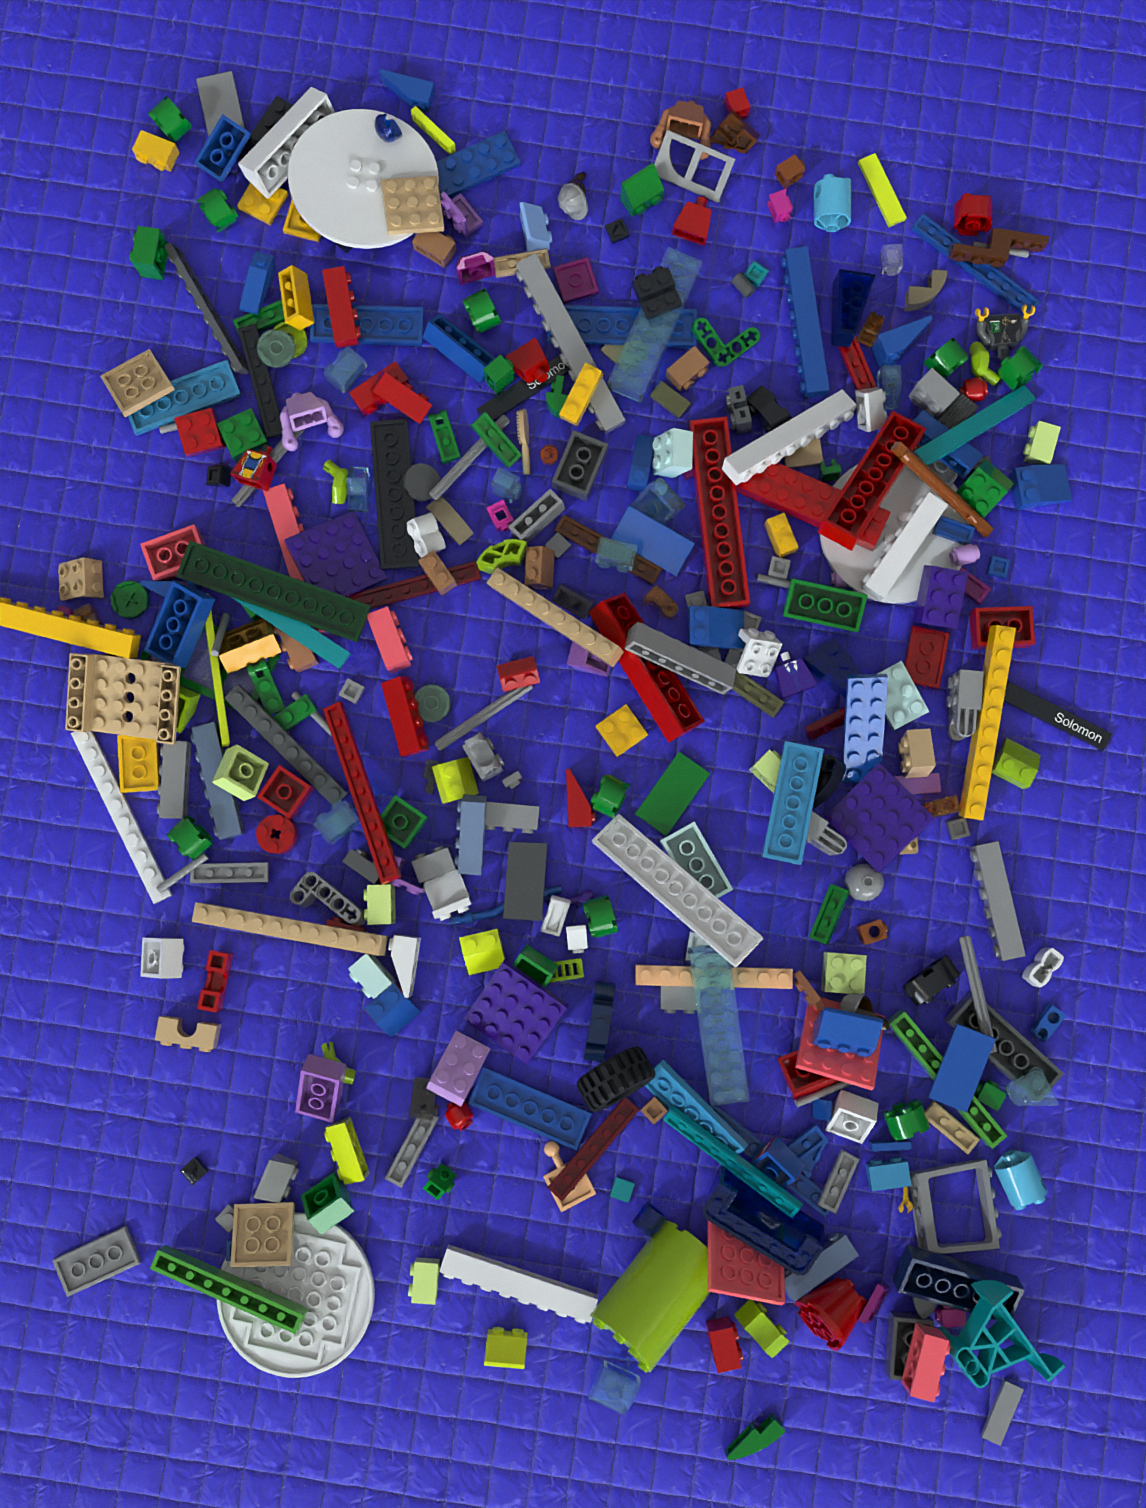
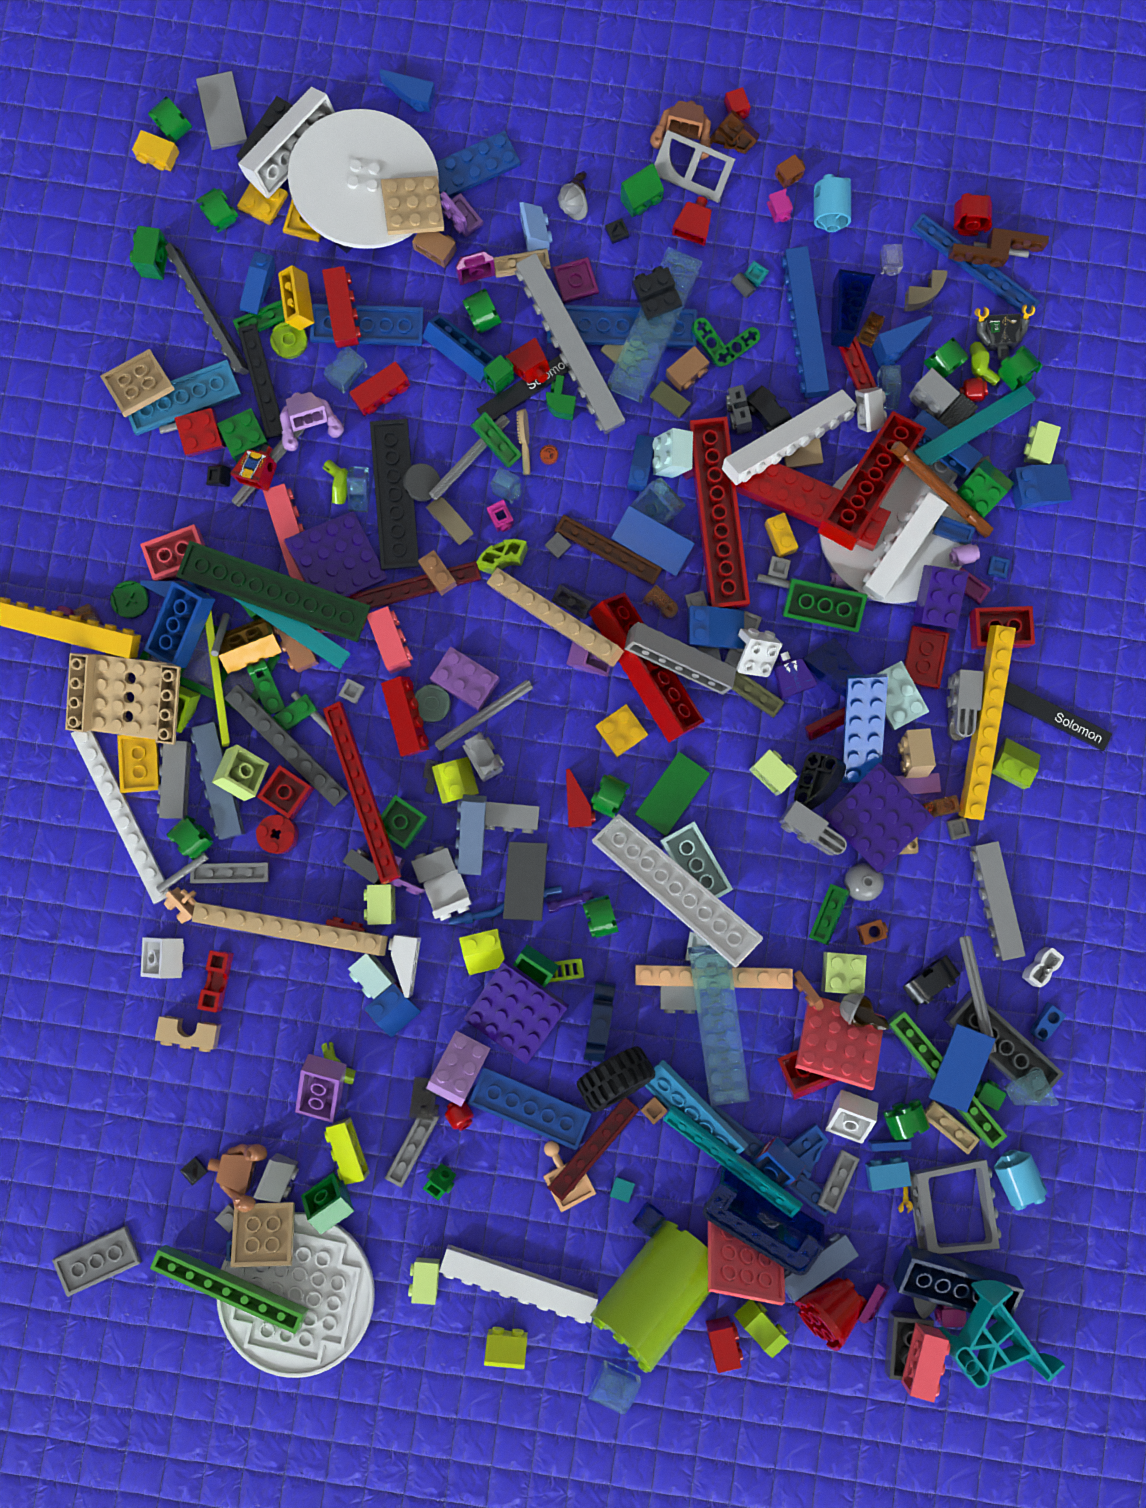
(81, 579): tan bracket -> none
(183, 901): none -> light nougat hips
(222, 148): blue slope -> none
(236, 1172): none -> nougat torso
(275, 348): sand green tile -> none
(332, 901): light grey beam -> none
(337, 822): clear light blue brick -> none
(387, 129): clear blue hair -> none
(401, 396): red brick -> none
(425, 534): white brick -> none
(433, 131): neon yellow tile -> none
(444, 437): green plate -> none
(465, 679): none -> medium lavender brick
(513, 780): light grey plate -> none
(518, 674): red brick -> none
(537, 517): light grey brick -> none
(539, 567): medium nougat brick -> none
(555, 915): white tile -> none
(576, 938): white slope -> none
(580, 465): dark grey brick -> none
(581, 394): yellow brick -> none
(615, 554): clear light blue piece -> none
(755, 1438): green slope -> none
(792, 803): dark azure plate -> none
(820, 1093): light grey bar -> none
(822, 1109): blue tile -> none
(829, 473): green tile -> none
(847, 1031): blue slope -> none
(882, 190): neon yellow tile -> none
(1002, 1412): light grey tile -> none

